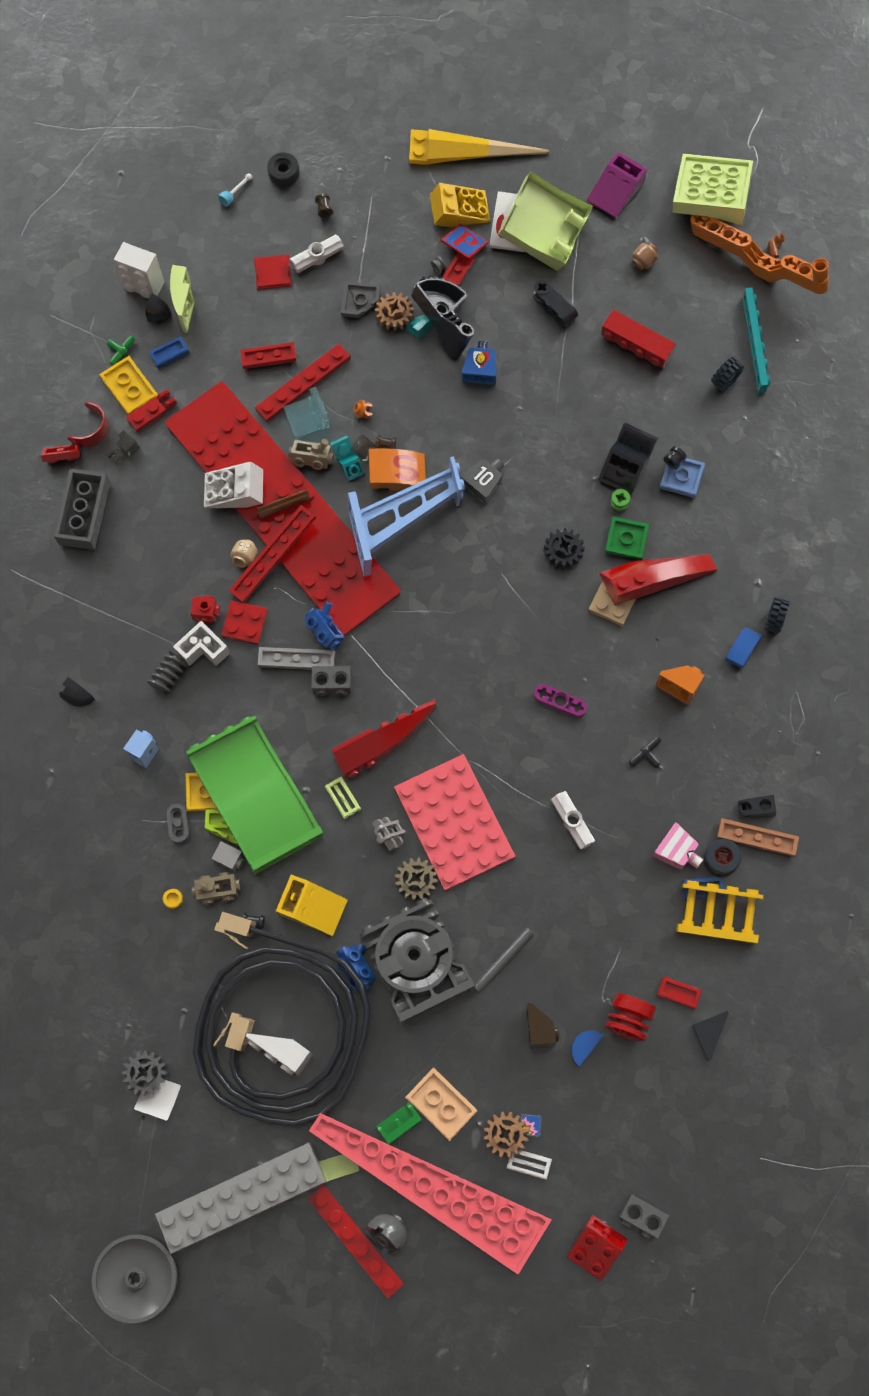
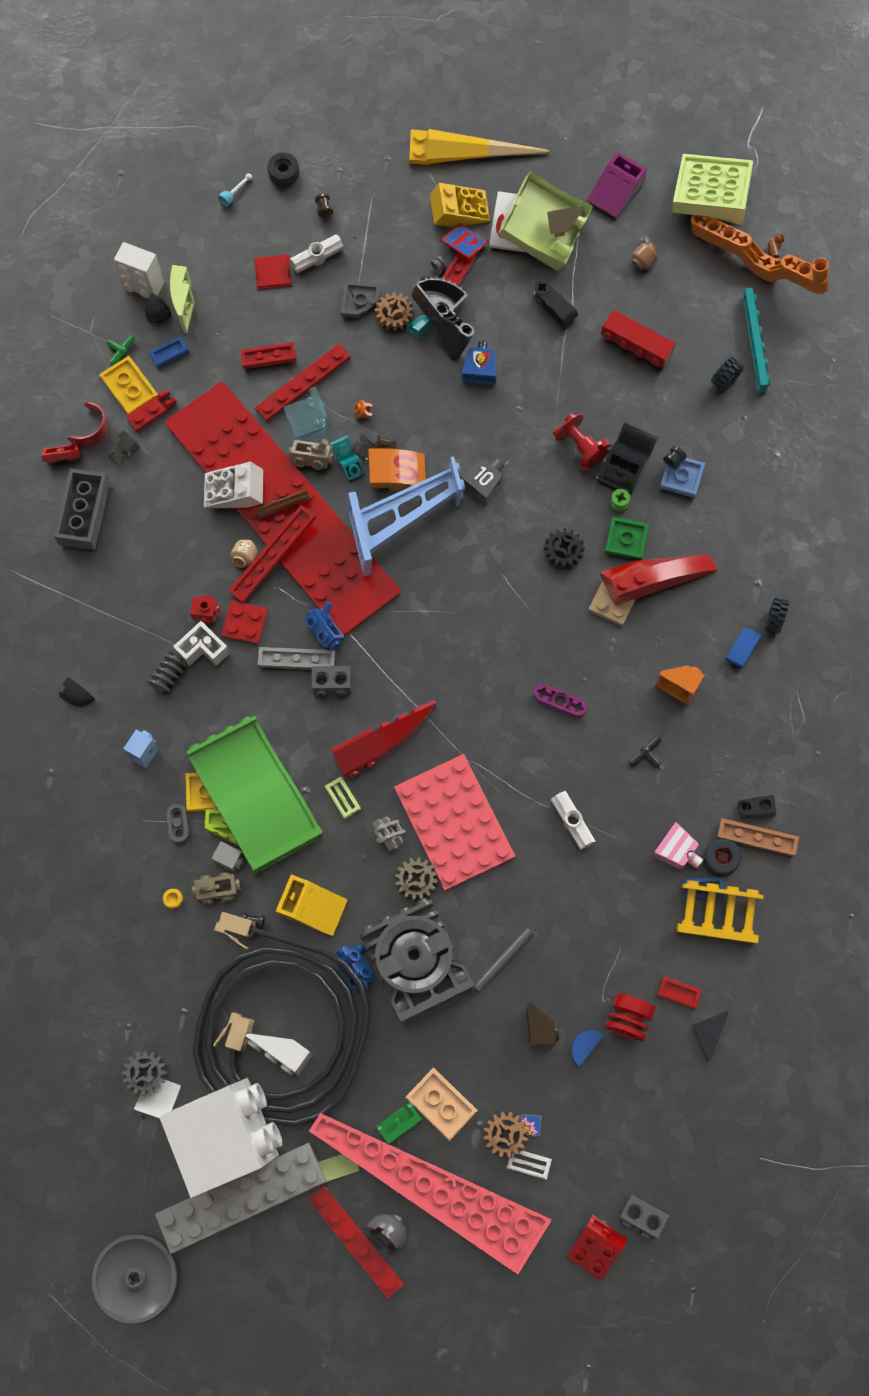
(221, 1136): none -> white piece
(563, 219): none -> dark tan slope
(591, 451): none -> red piece

